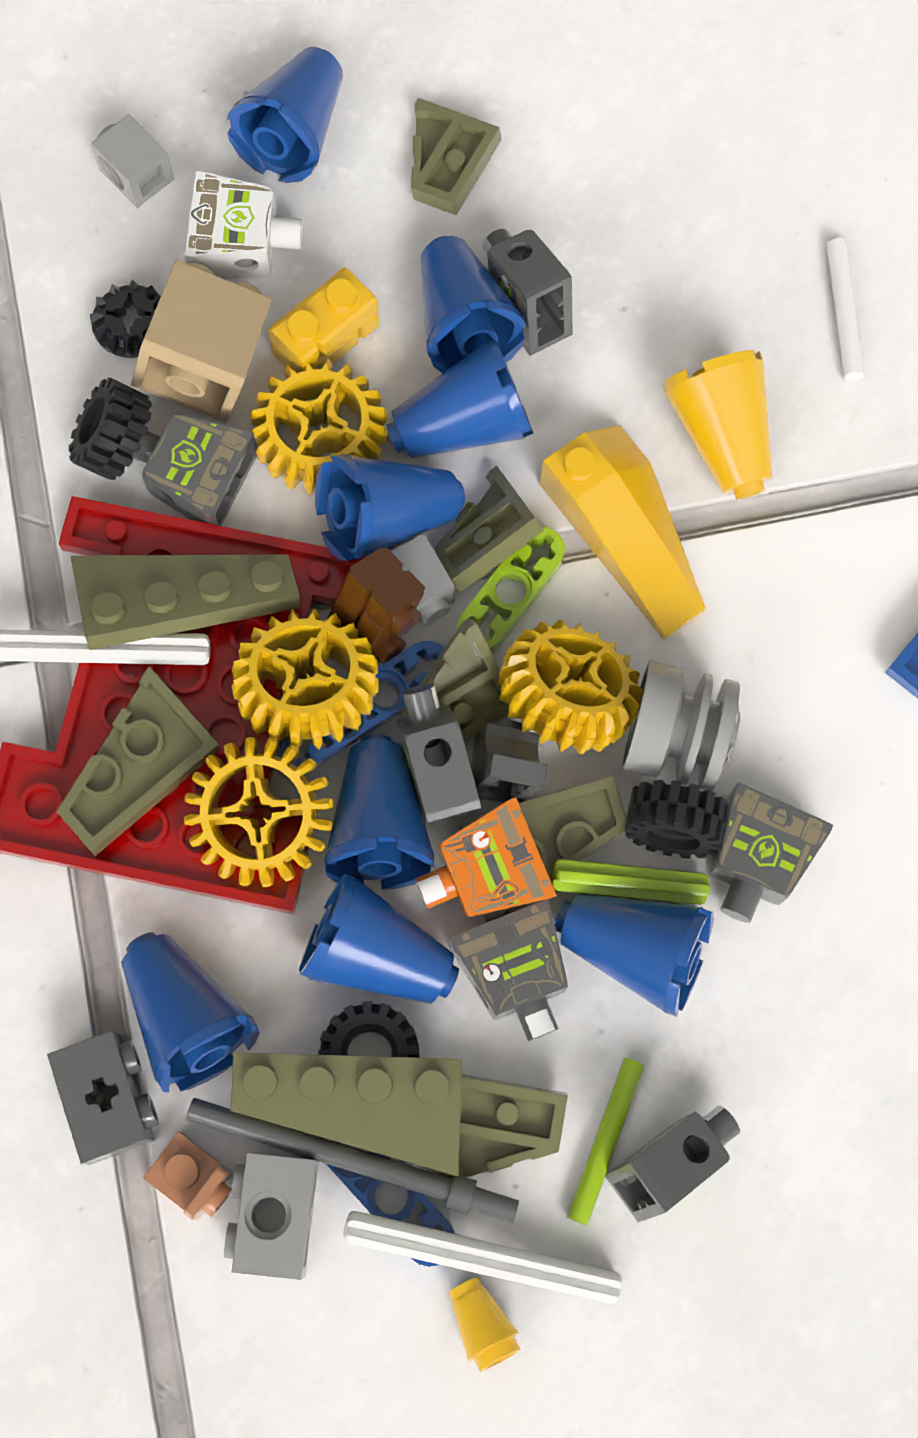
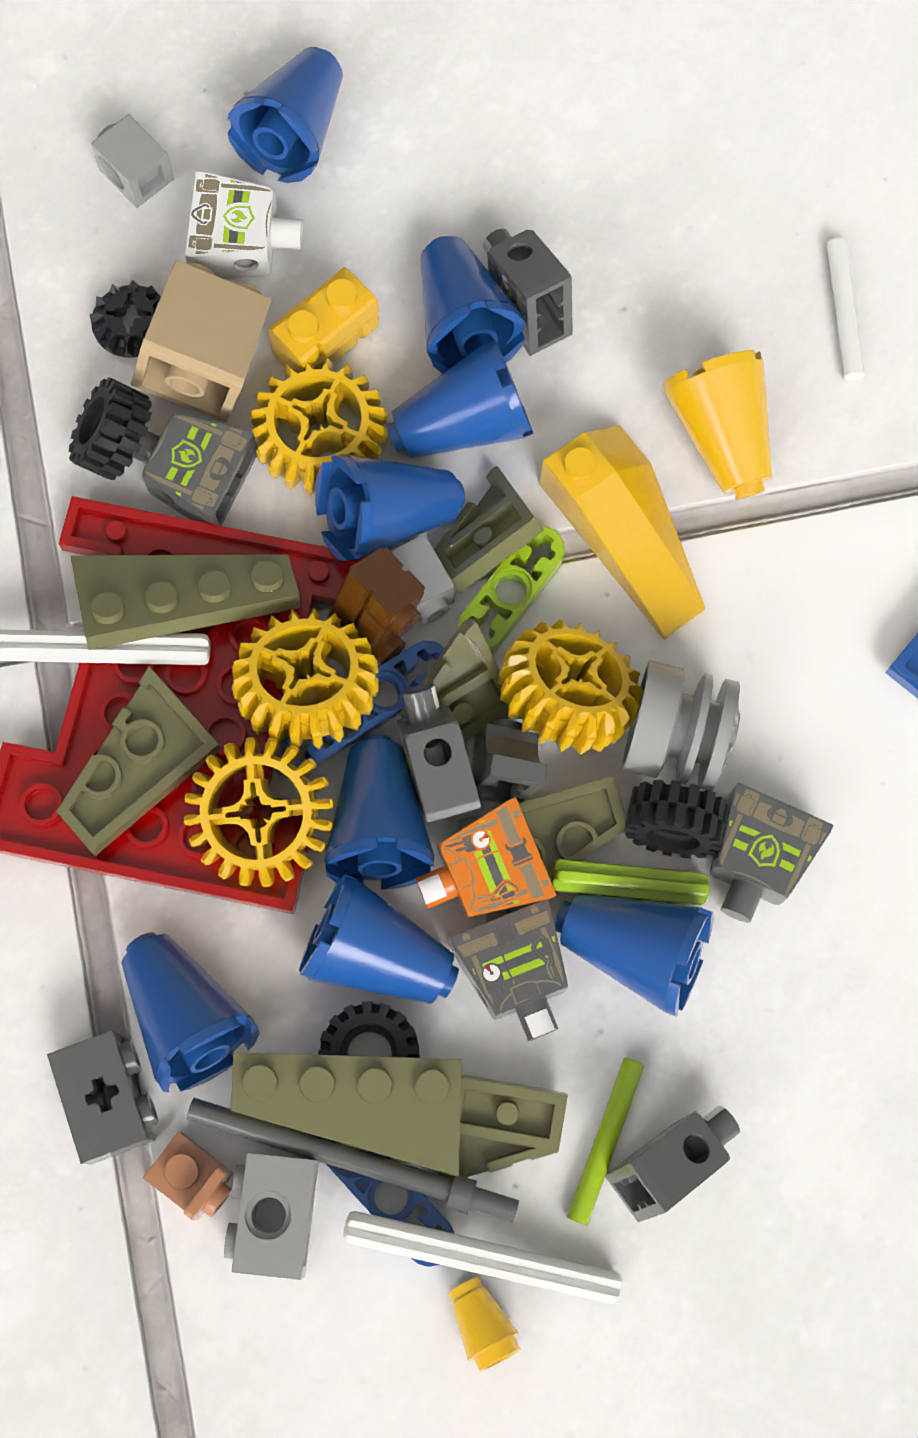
(449, 155): olive wing -> none

